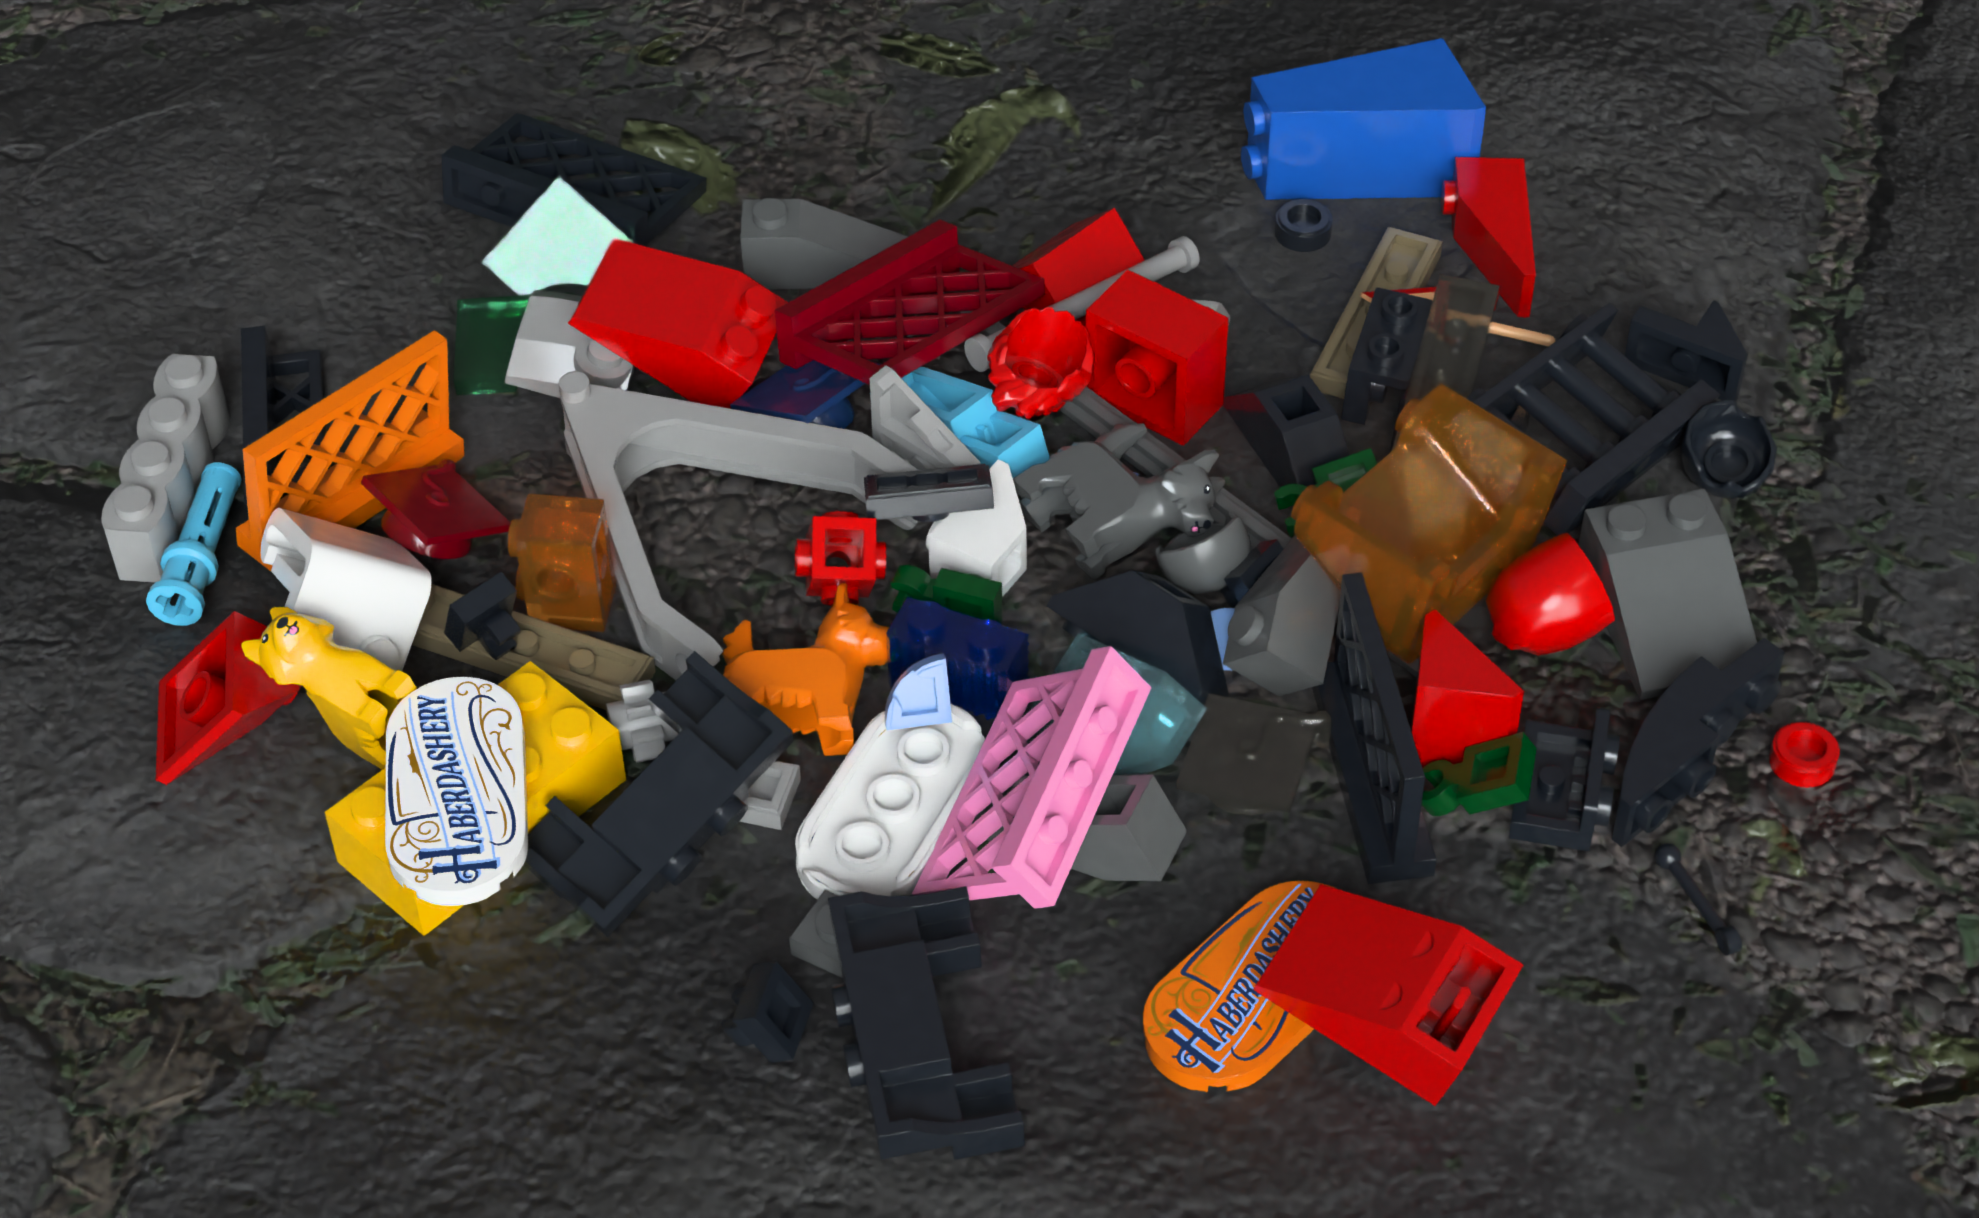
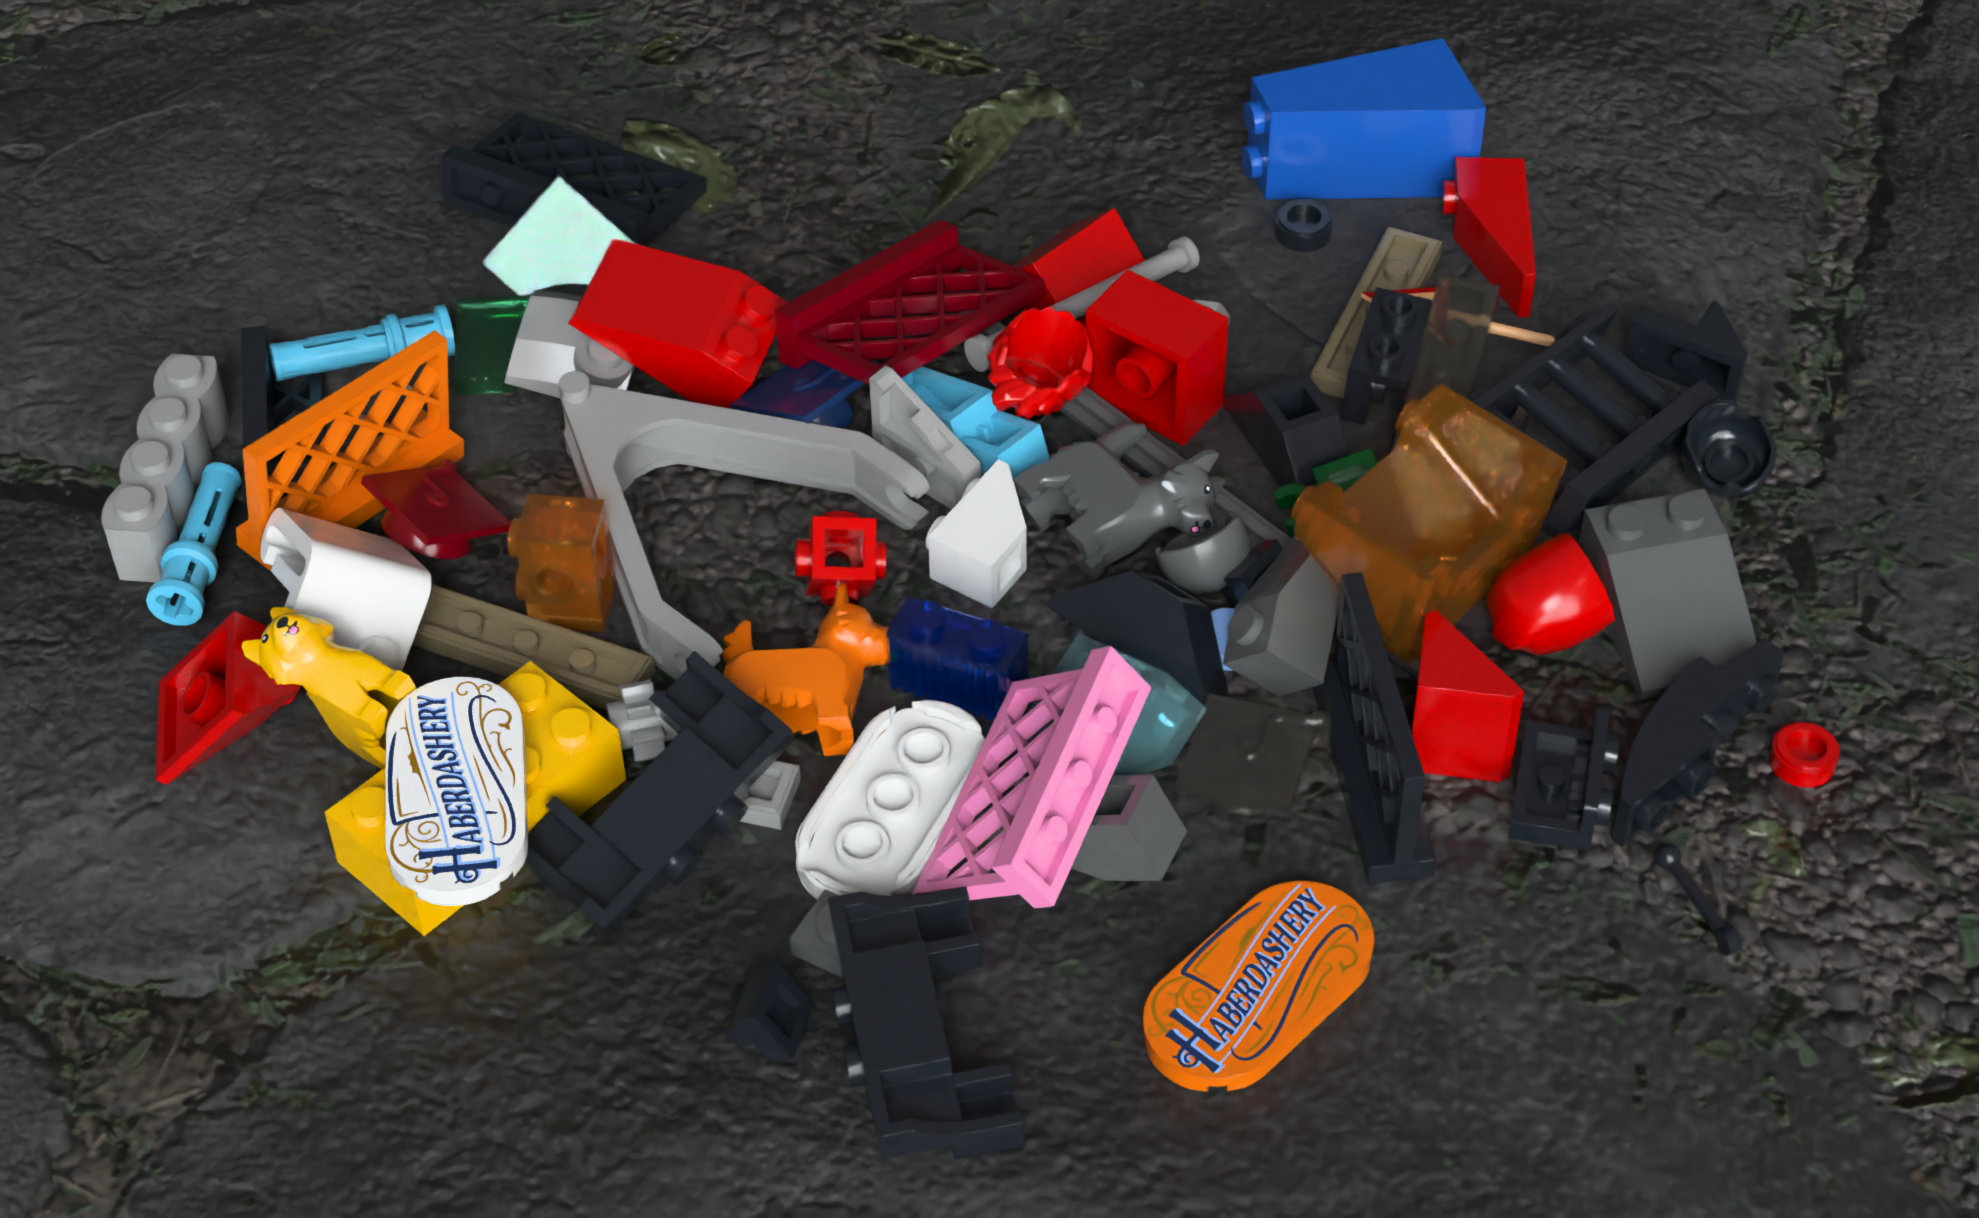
(357, 346): none -> medium azure pin
(486, 617): black tile -> none
(804, 243): dark grey slope -> none
(920, 696): light blue tile -> none
(928, 493): black plate -> none
(951, 590): dark green plate -> none
(1390, 986): red slope -> none
(1488, 778): dark green plate -> none

